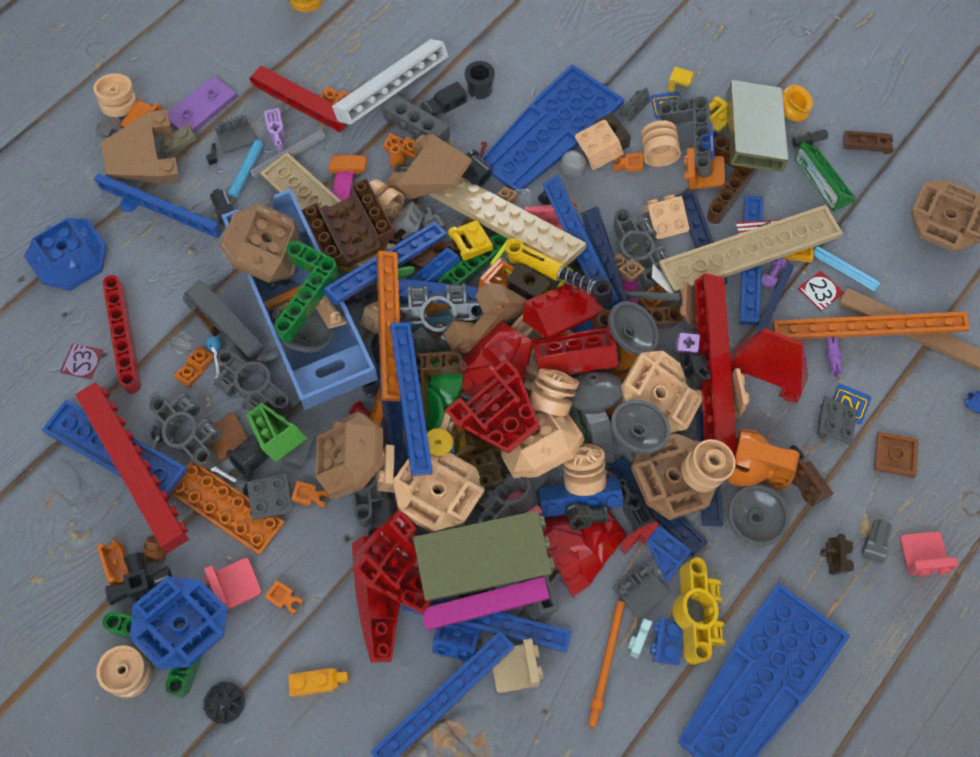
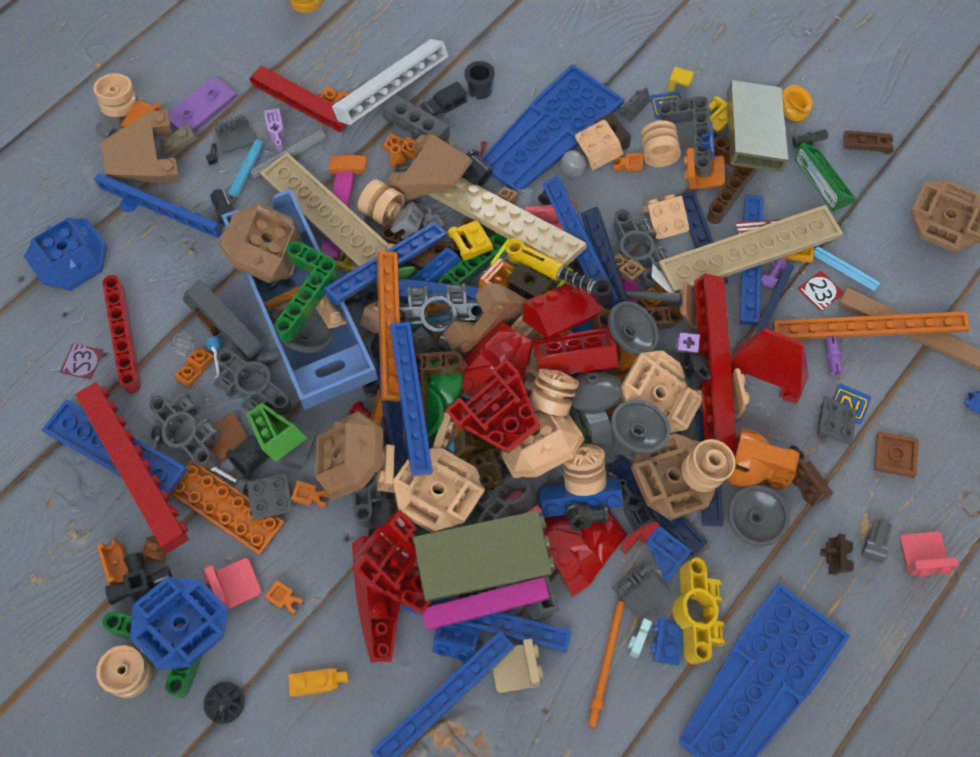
(365, 223): reddish brown slope -> none
(439, 441): yellow piece -> none

